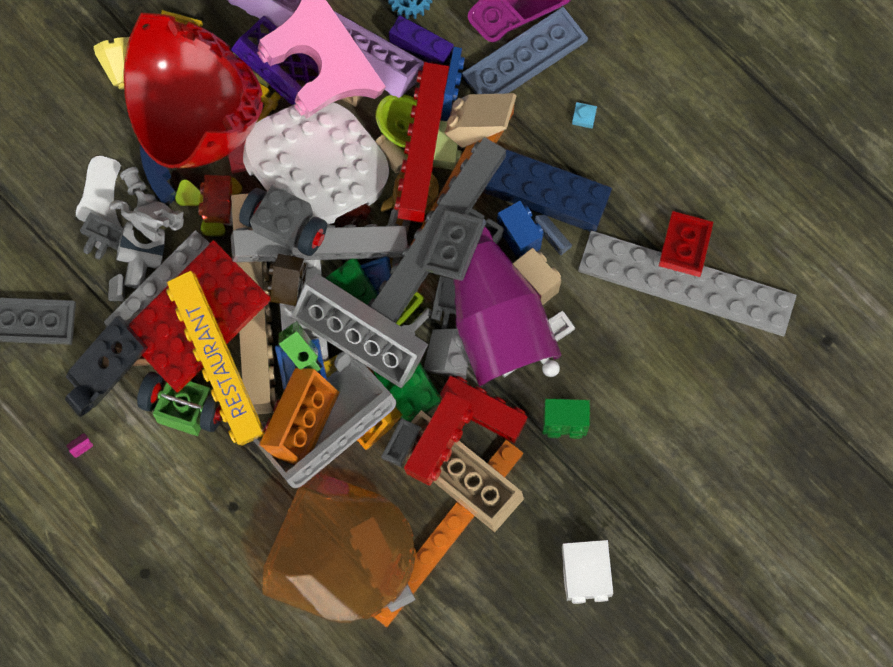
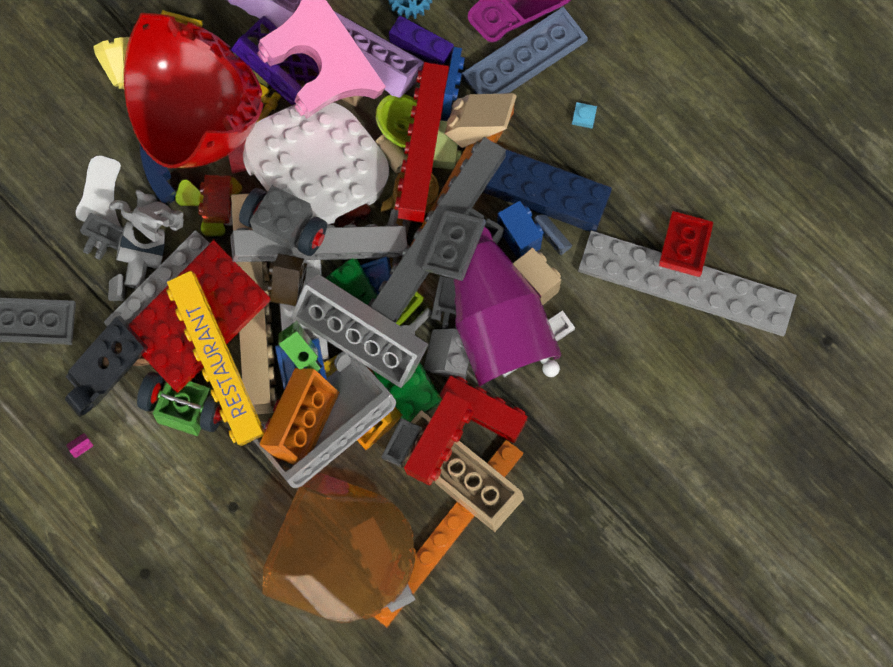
(132, 180): light grey bush -> none
(566, 418): green brick -> none
(587, 571): white brick -> none

